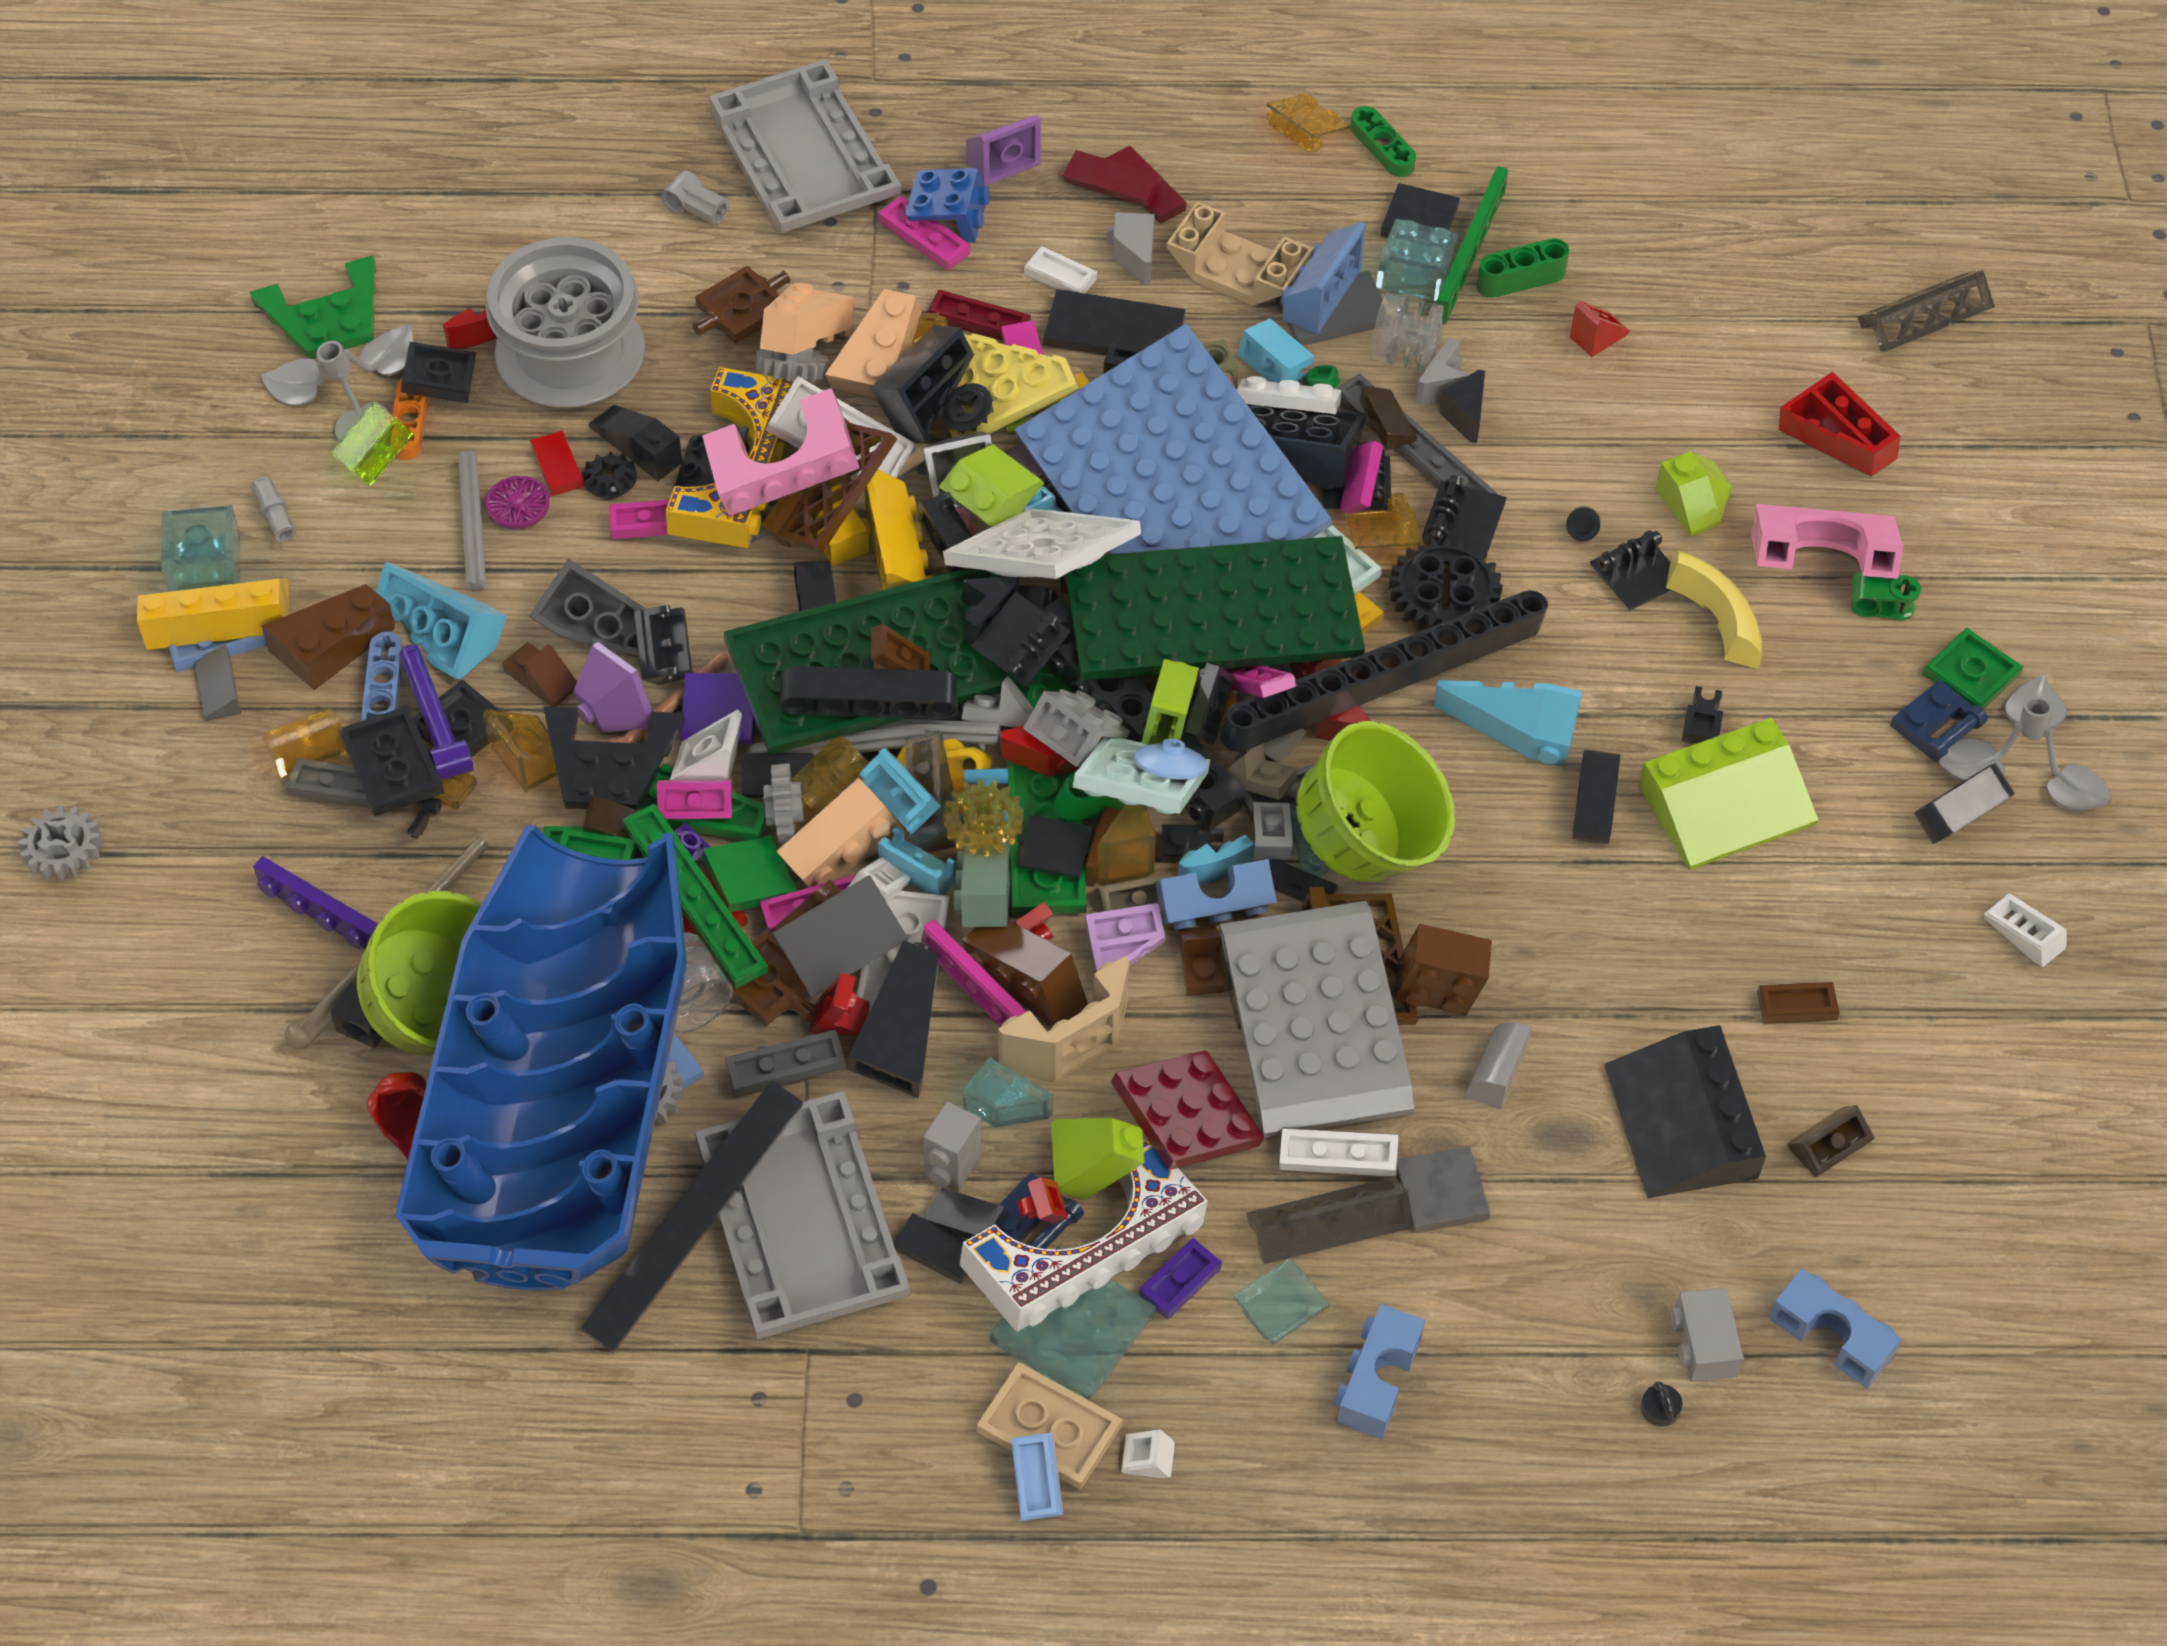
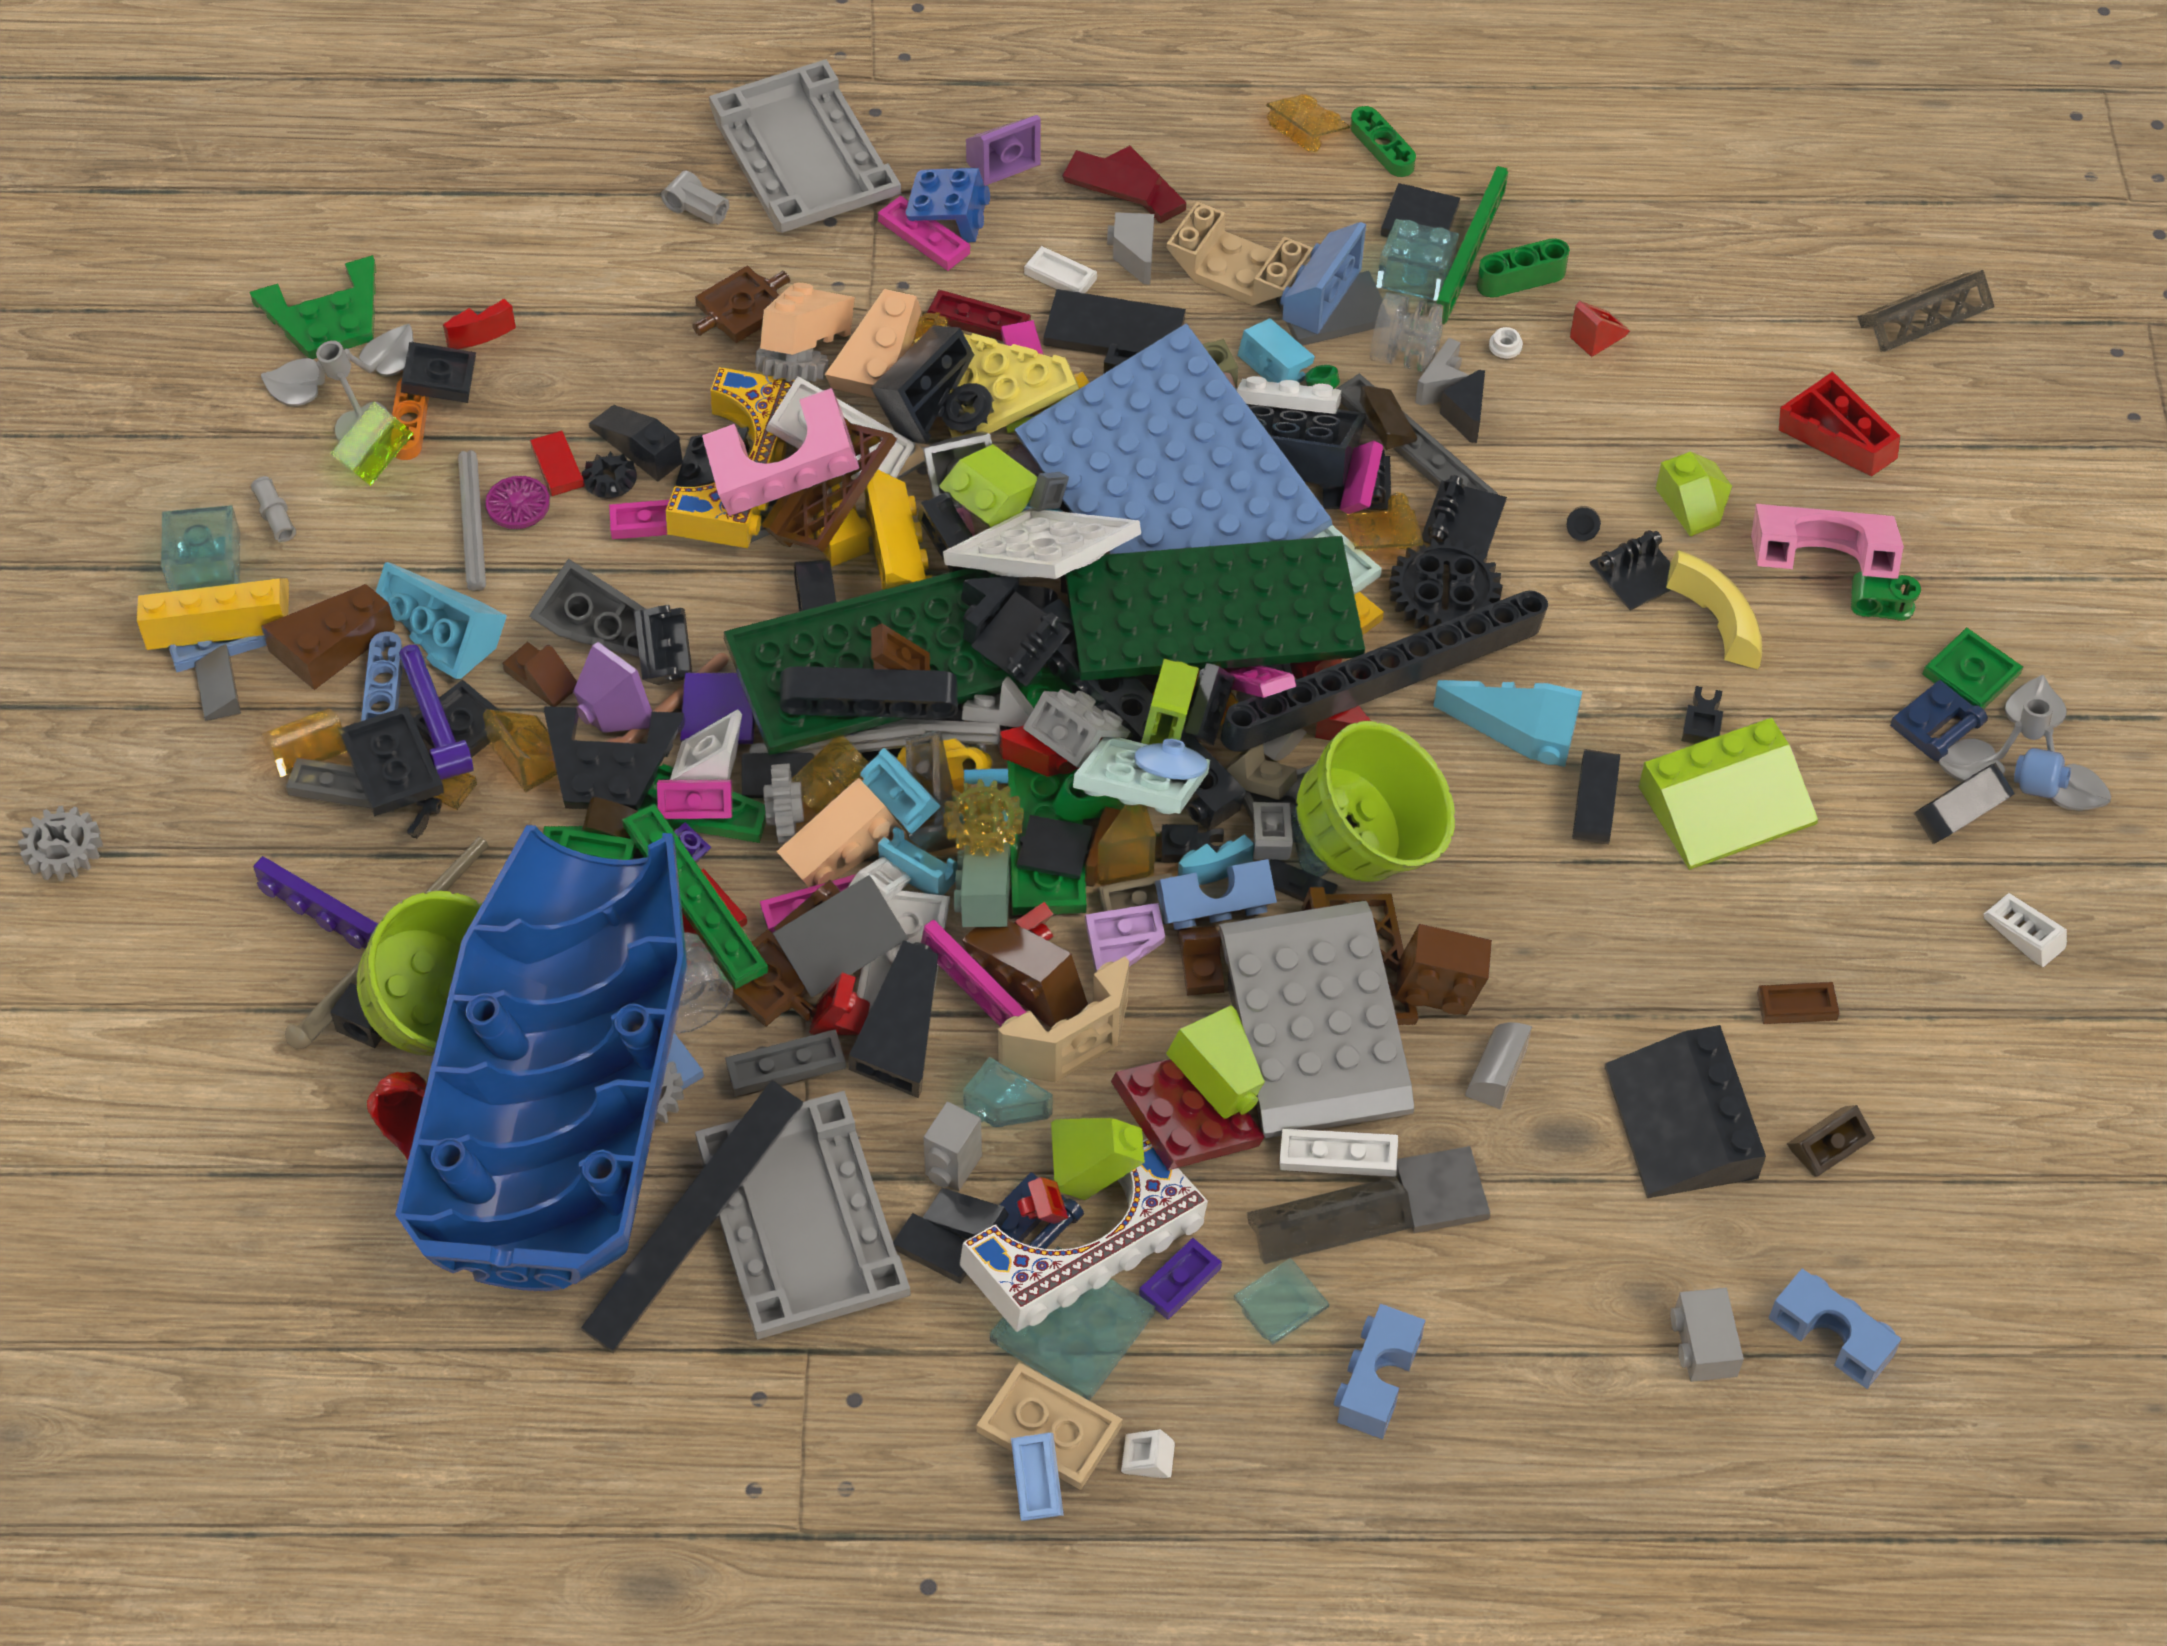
(565, 322): light grey wheel -> none
(747, 872): green tile -> none
(1049, 491): none -> dark grey tile
(1219, 1061): none -> lime slope
(1506, 343): none -> white plate
(1661, 1404): black tile -> none
(2041, 773): none -> medium blue head

